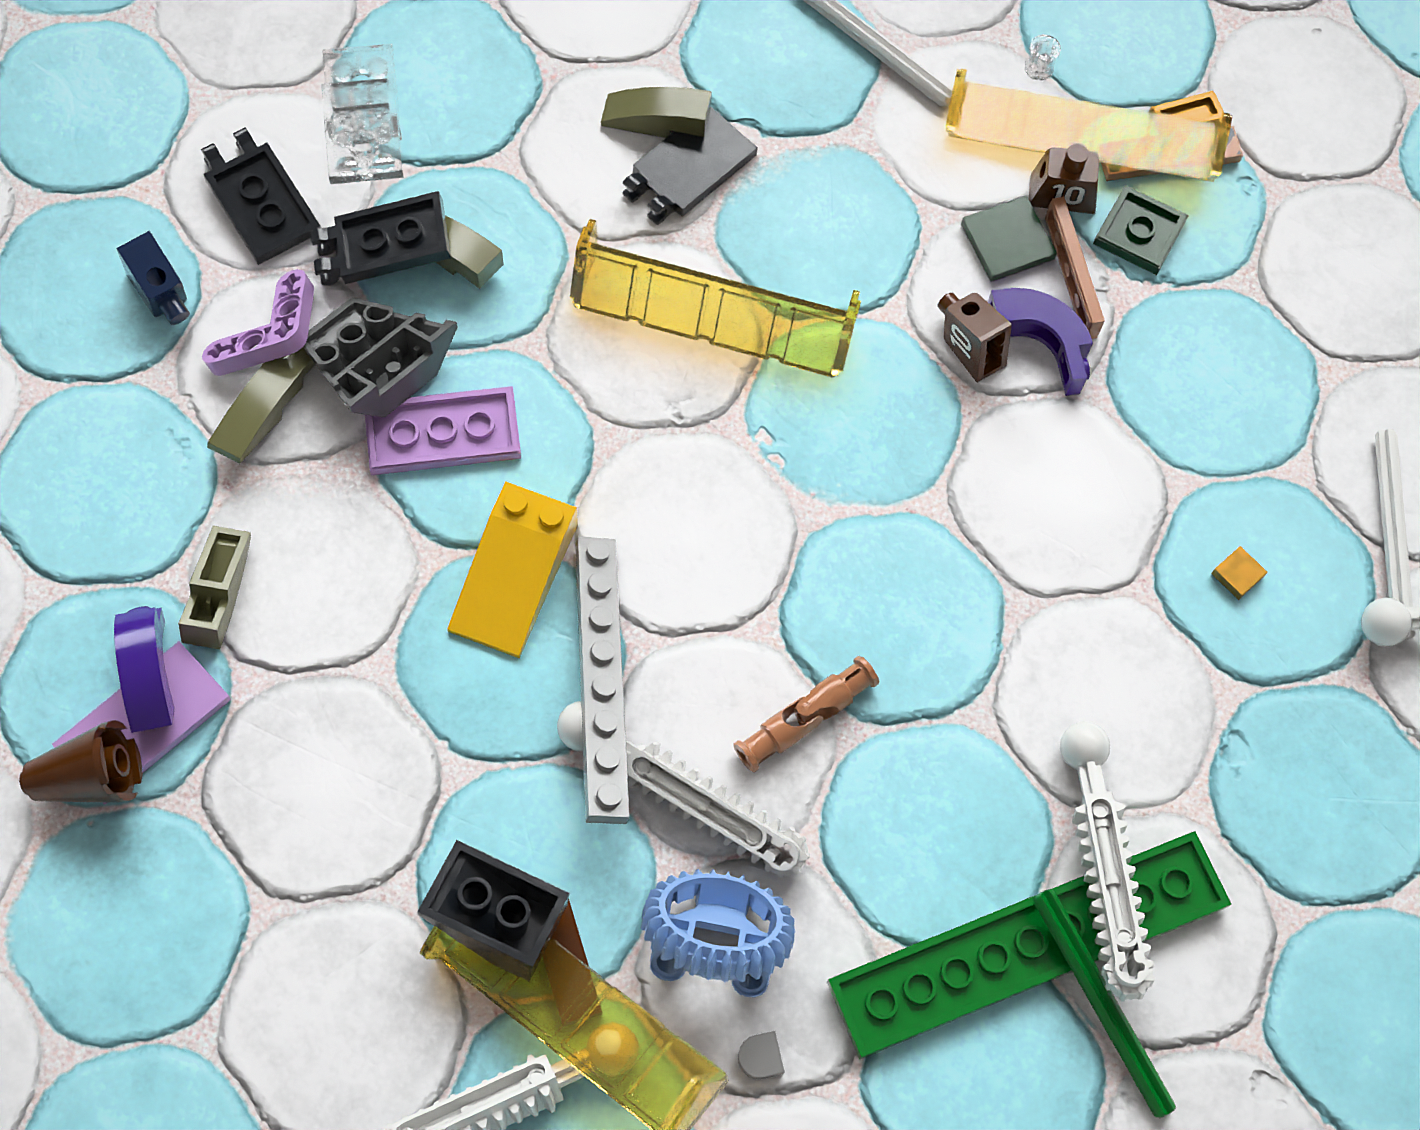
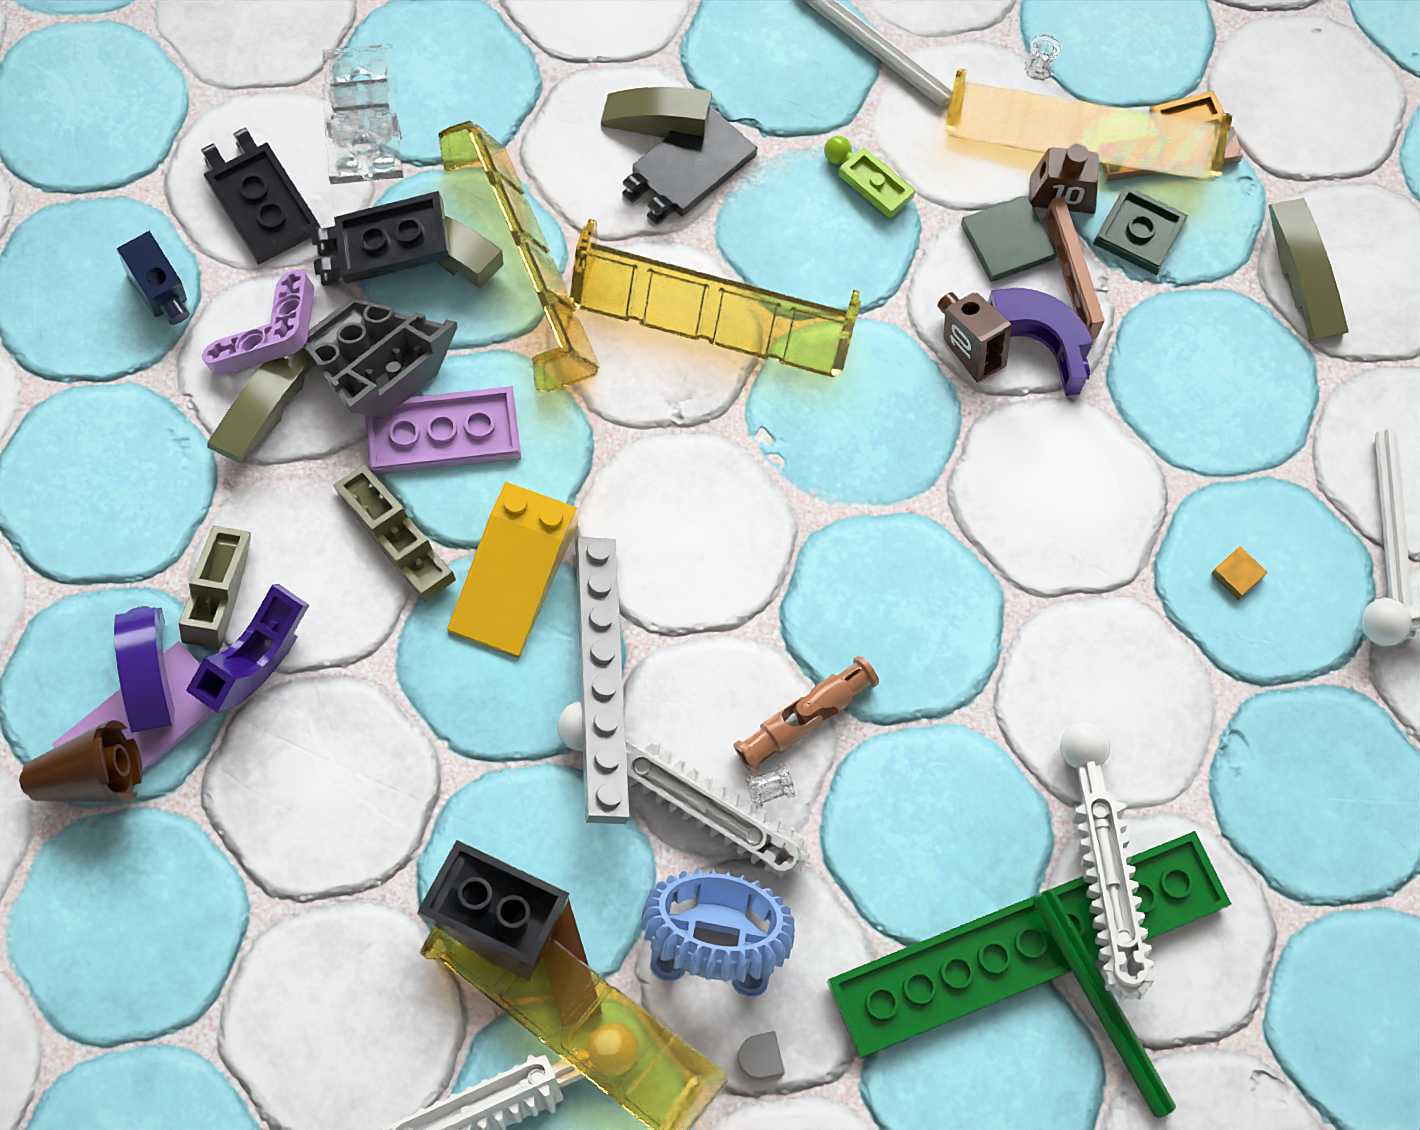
(242, 668): none -> dark purple arch
(394, 532): none -> olive slope
(574, 358): none -> clear yellow piece
(780, 776): none -> clear bush
(869, 176): none -> lime plate
(1308, 267): none -> olive slope

